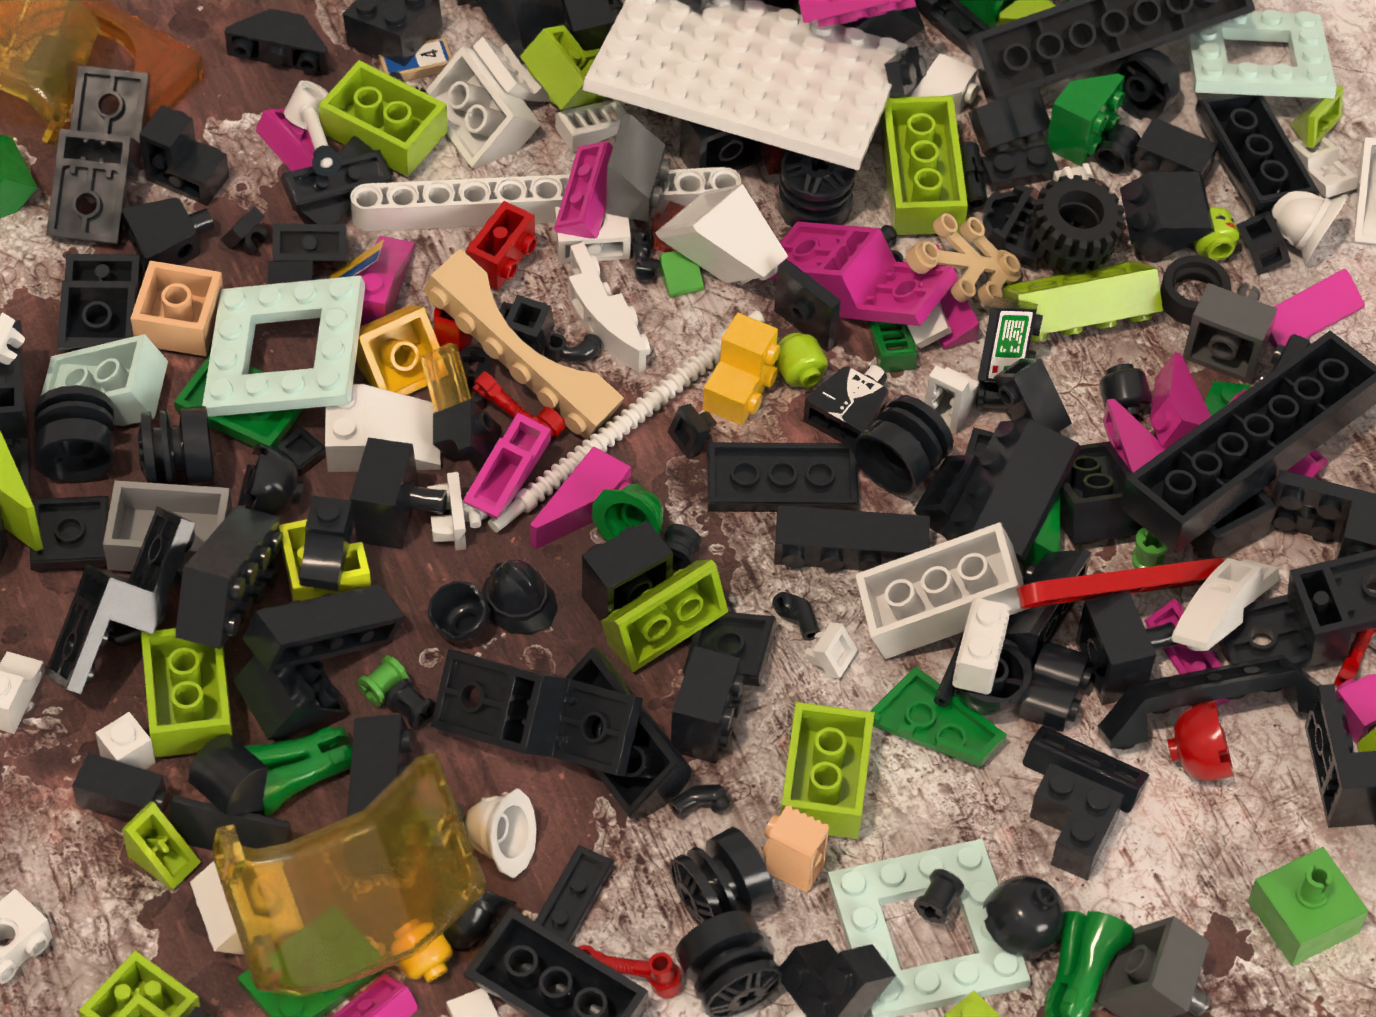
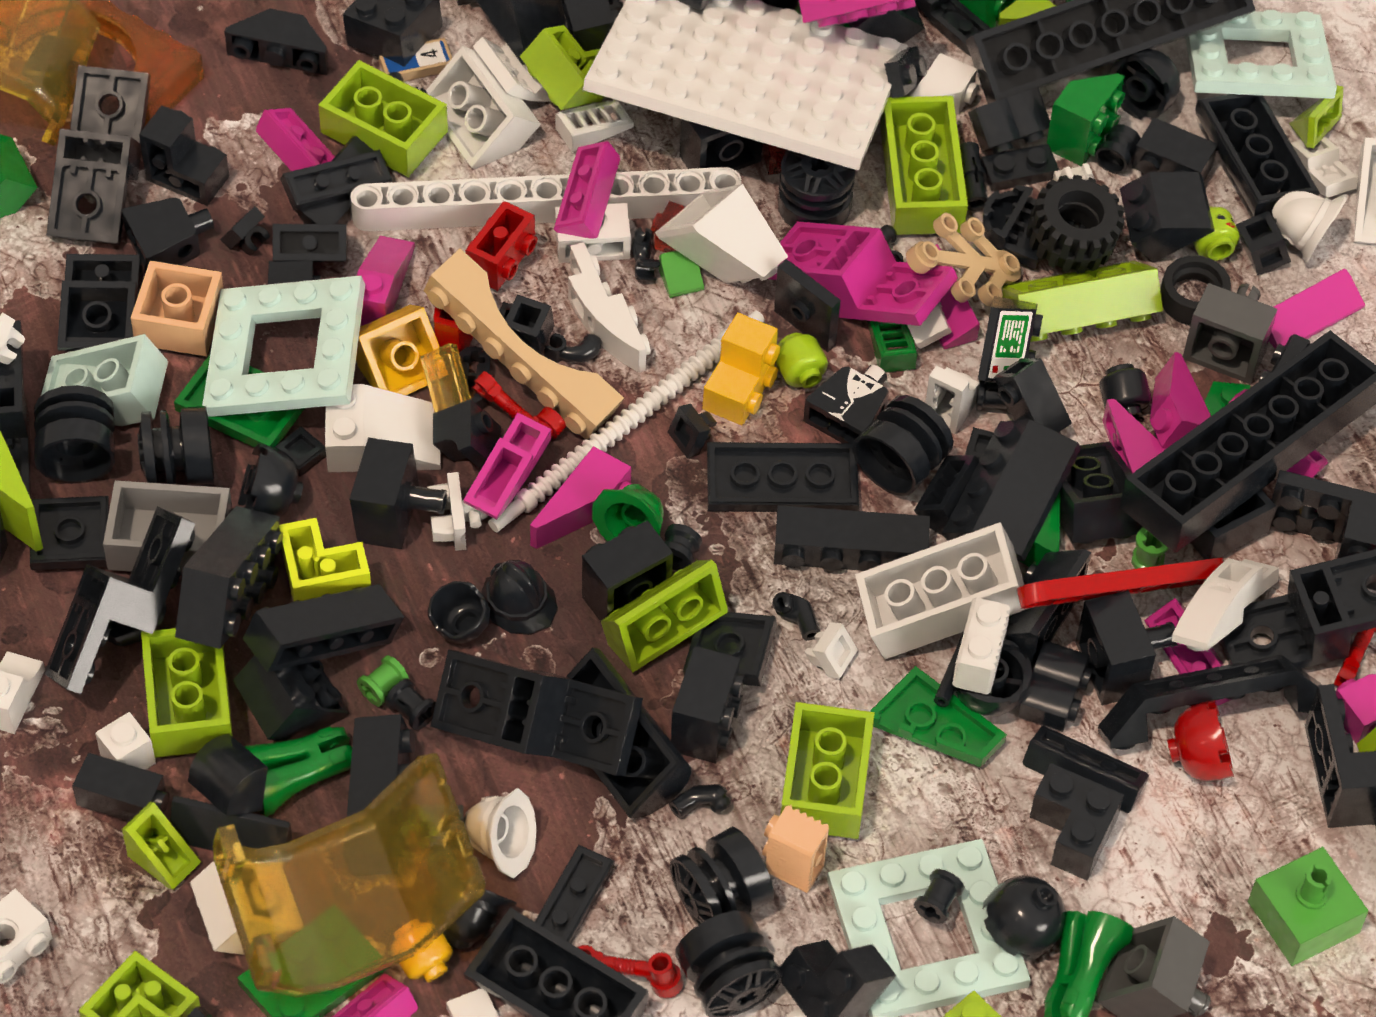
(304, 112): white piece -> none
(326, 542): black arch -> none
(359, 262): sticker -> none
(635, 171): dark grey slope -> none

